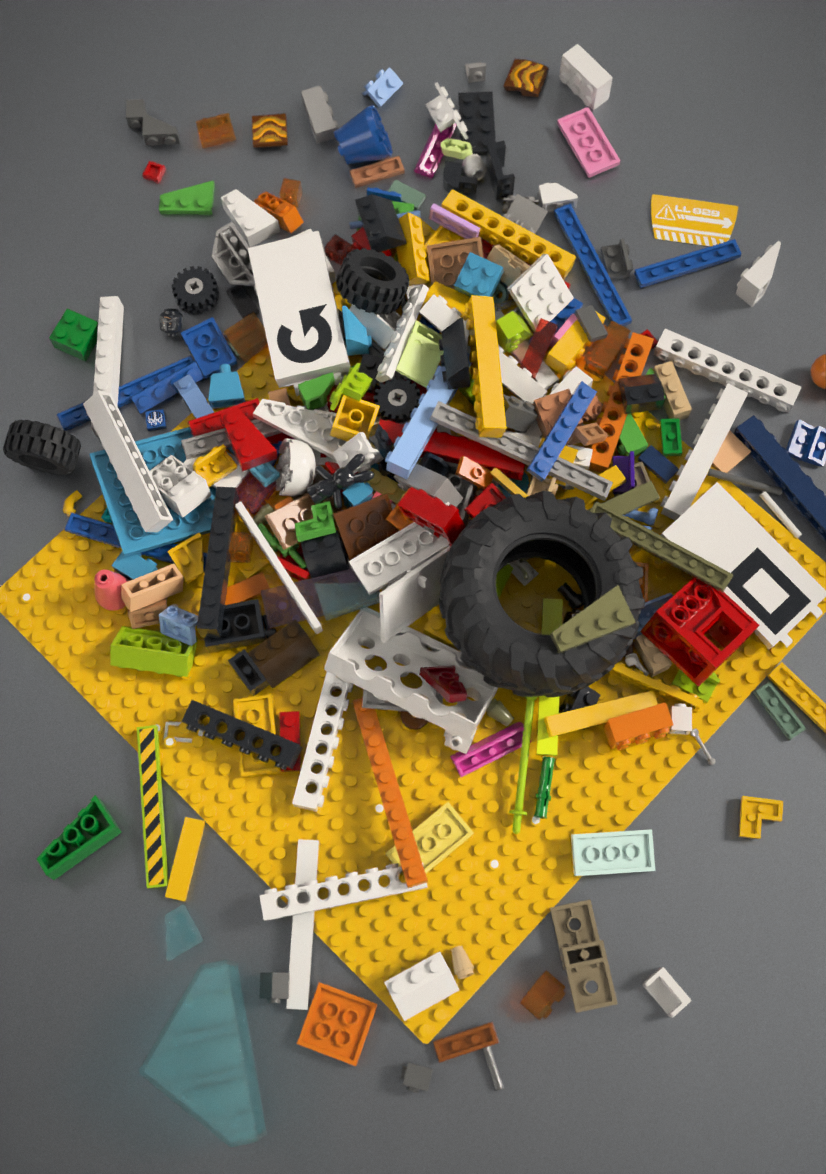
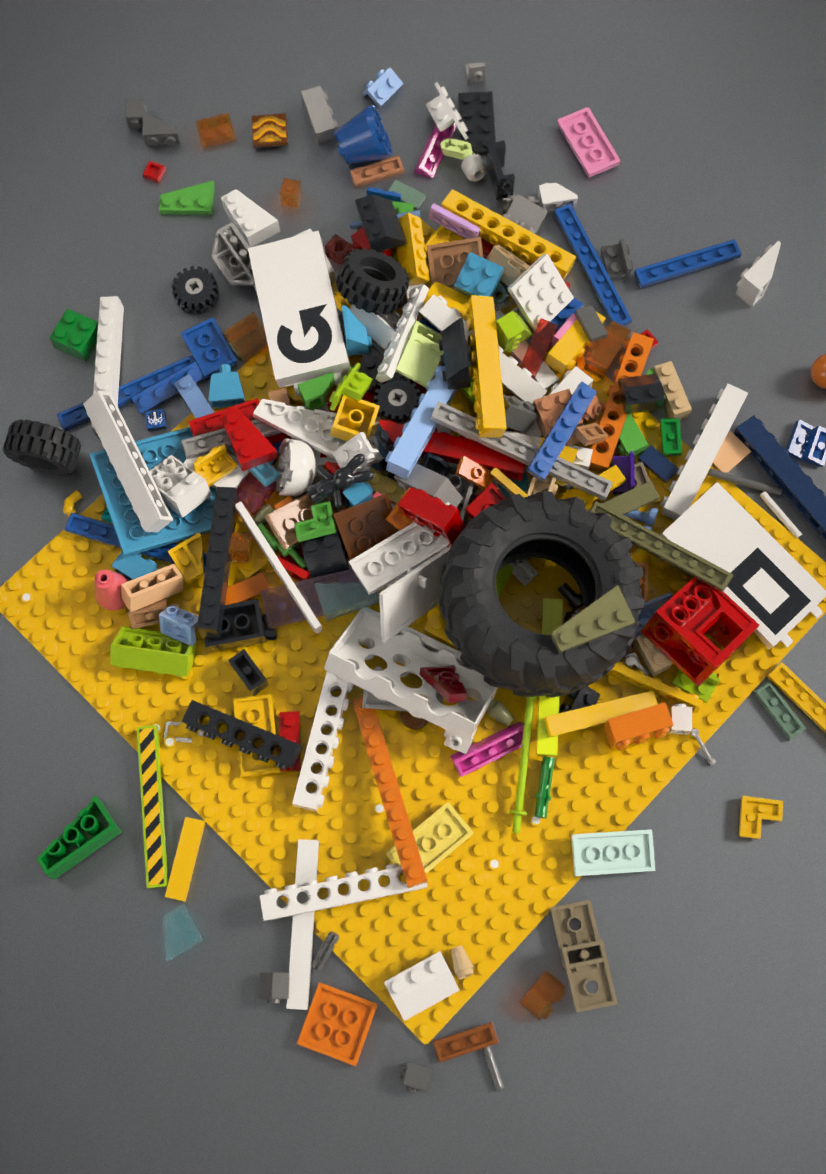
(171, 322): black head -> none
(208, 1057): clear light blue slope -> none
(242, 300): black tile -> none
(284, 212): orange slope -> none
(284, 653): dark brown slope -> none
(325, 950): none -> dark grey axle
(454, 180): black brick -> none
(526, 77): slope -> none
(585, 77): white brick -> none
(666, 992): white panel -> none
(692, 220): yellow sticker -> none
(736, 368): white brick -> none

